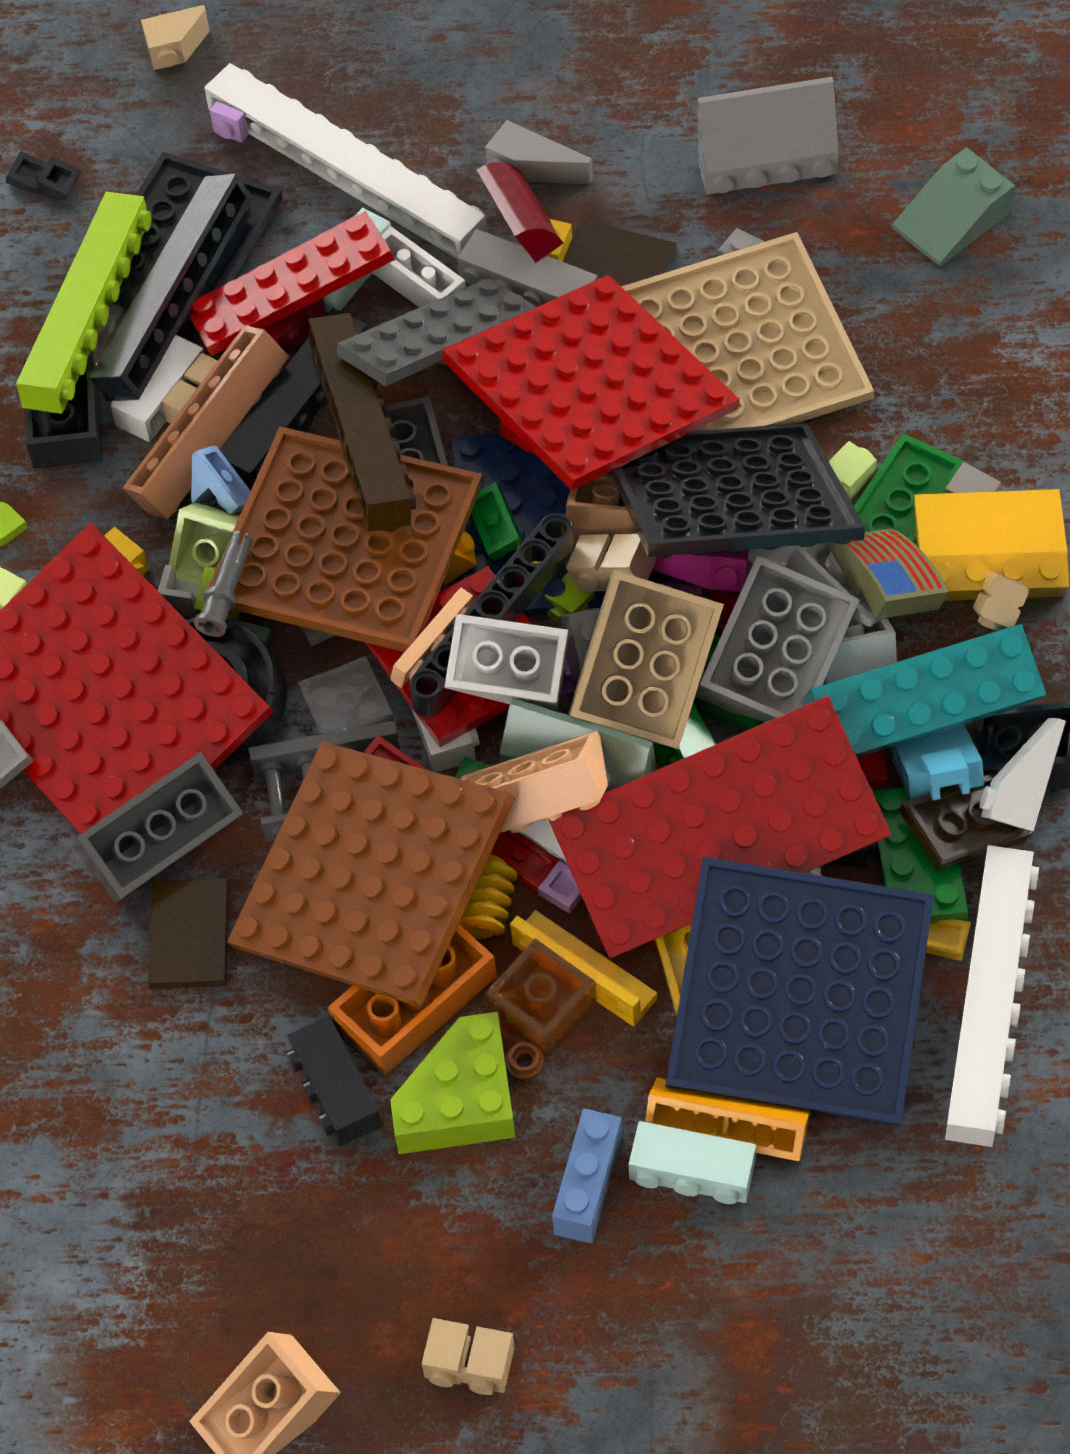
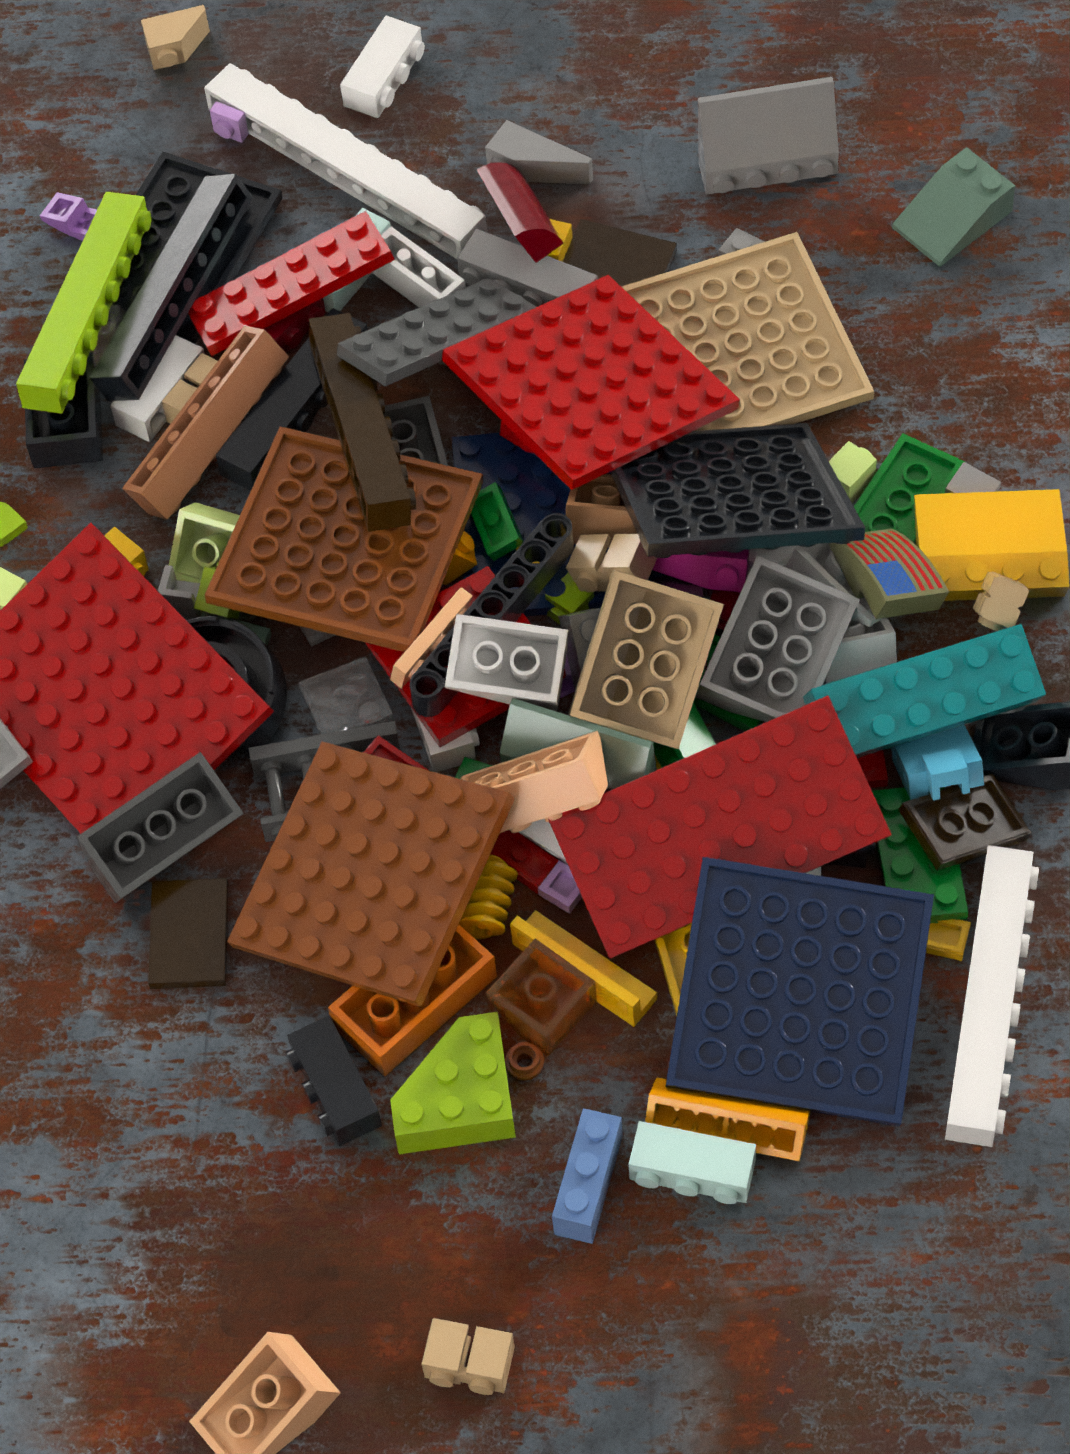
(42, 178): black slope -> none
(68, 215): none -> medium lavender slope
(217, 477): light blue slope -> none
(220, 597): dark grey pin -> none
(382, 67): none -> white brick
(1021, 784): white slope -> none

